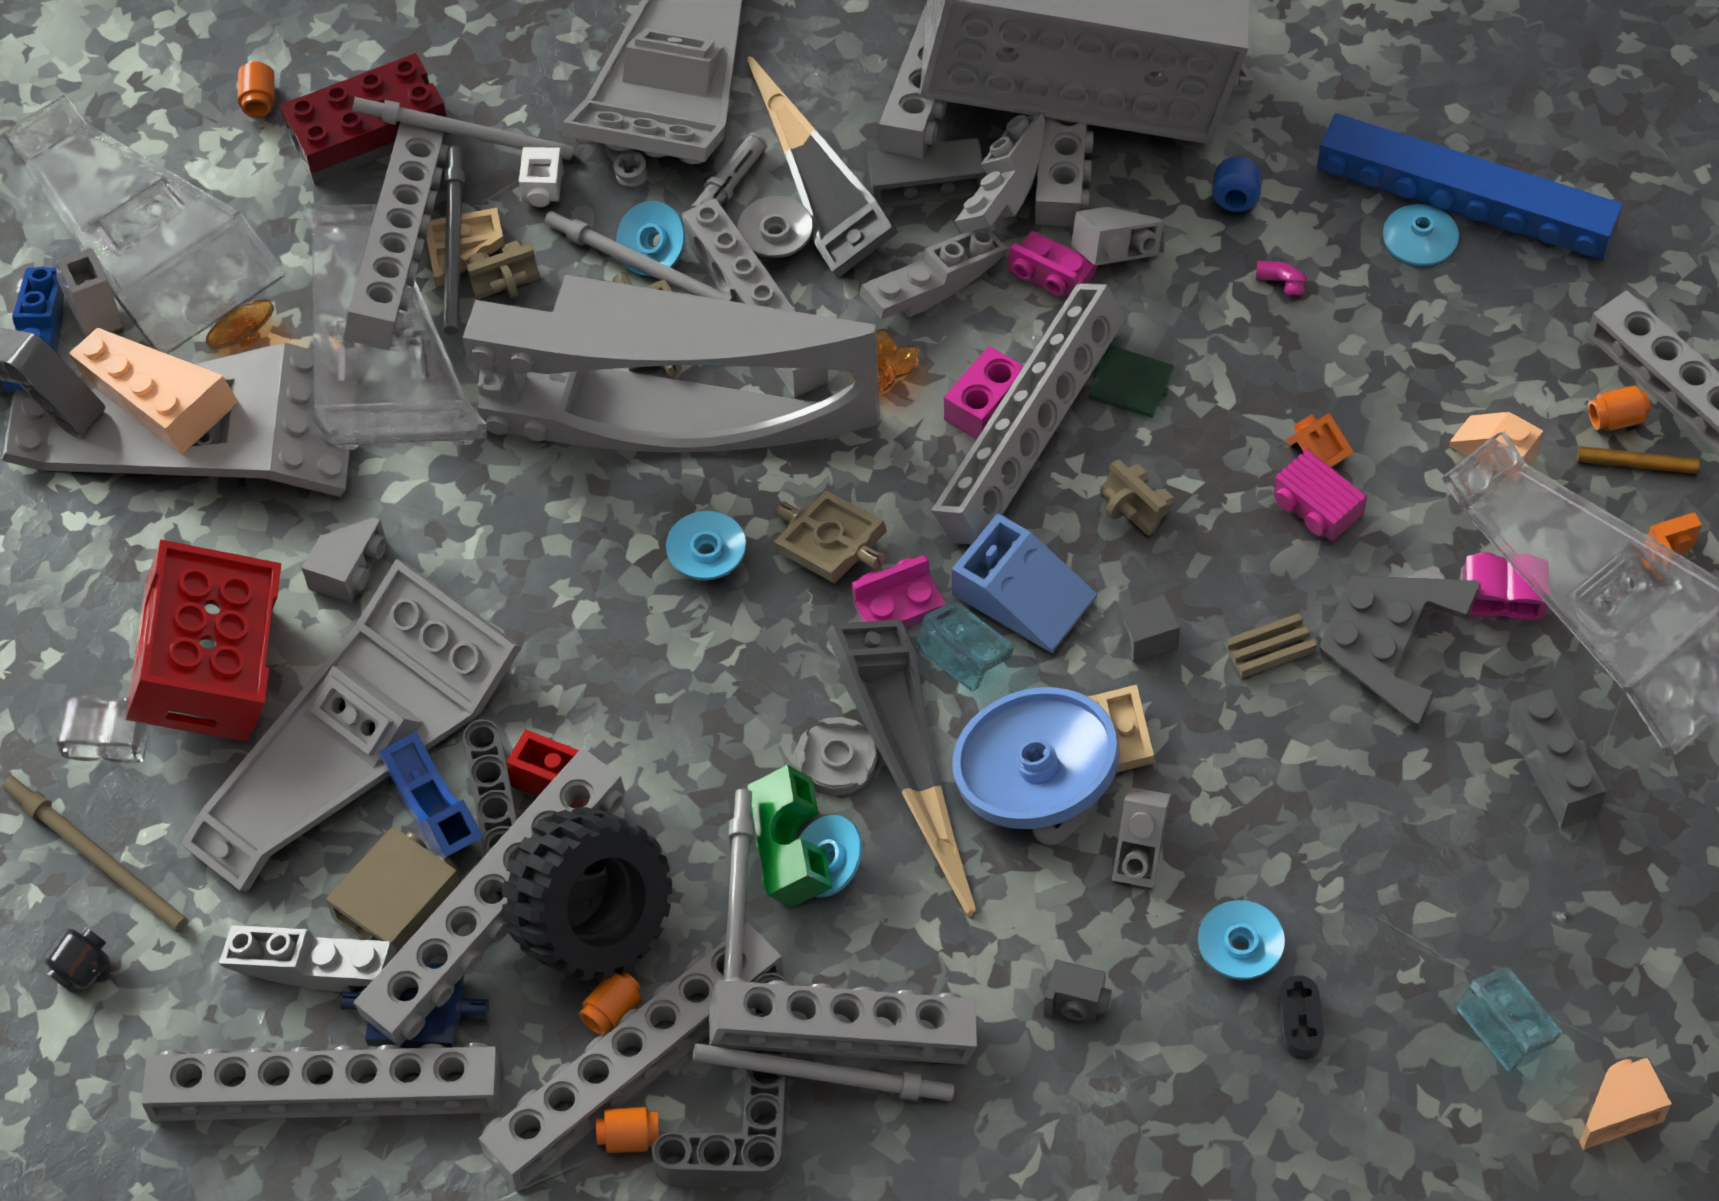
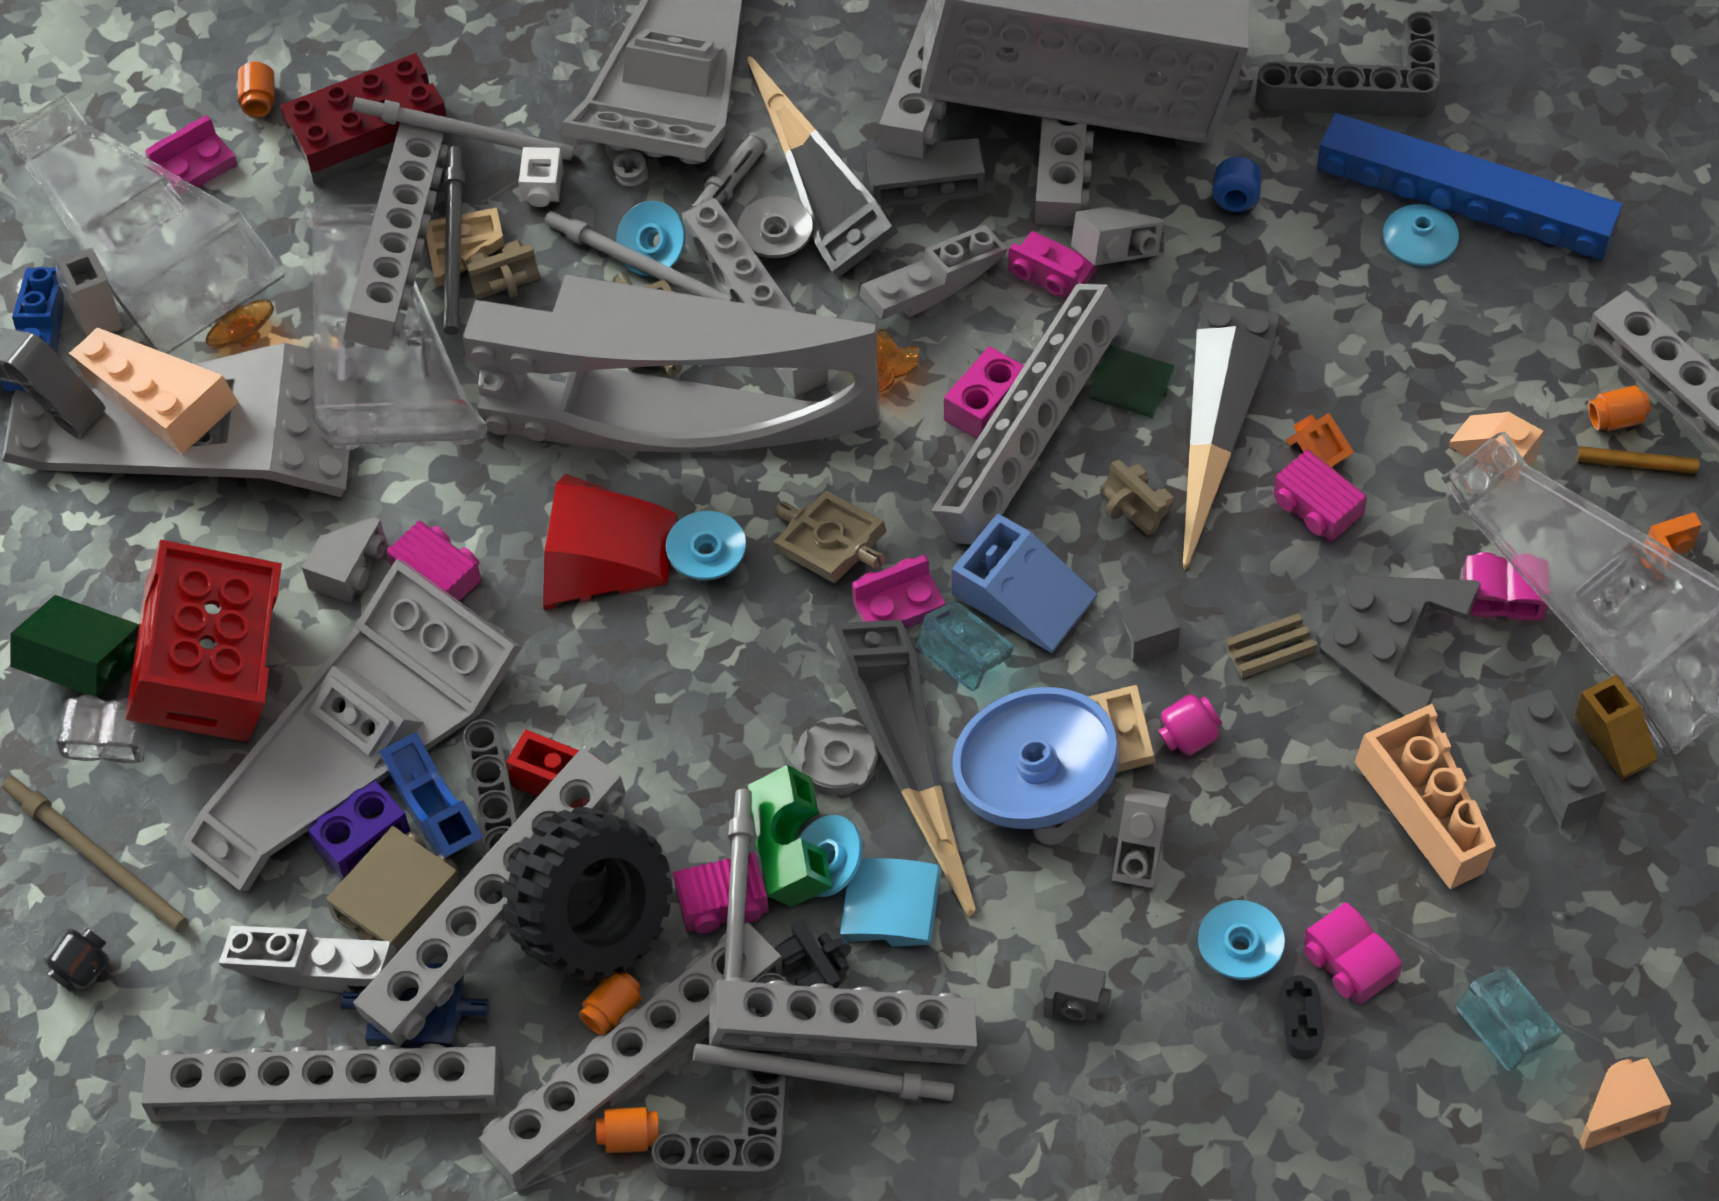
(74, 645): none -> dark green brick
(193, 153): none -> dark pink bracket
(351, 823): none -> dark purple brick
(437, 559): none -> dark pink brick
(603, 543): none -> red wedge
(705, 894): none -> dark pink brick
(803, 949): none -> black hips
(891, 902): none -> medium azure slope
(1009, 173): light grey slope -> none
(1190, 725): none -> dark pink head
(1229, 366): none -> dark grey plate
(1282, 271): dark pink arm -> none
(1352, 954): none -> dark pink brick
(1360, 88): none -> dark grey beam
(1427, 794): none -> light nougat wedge
(1616, 726): none -> pearl gold slope

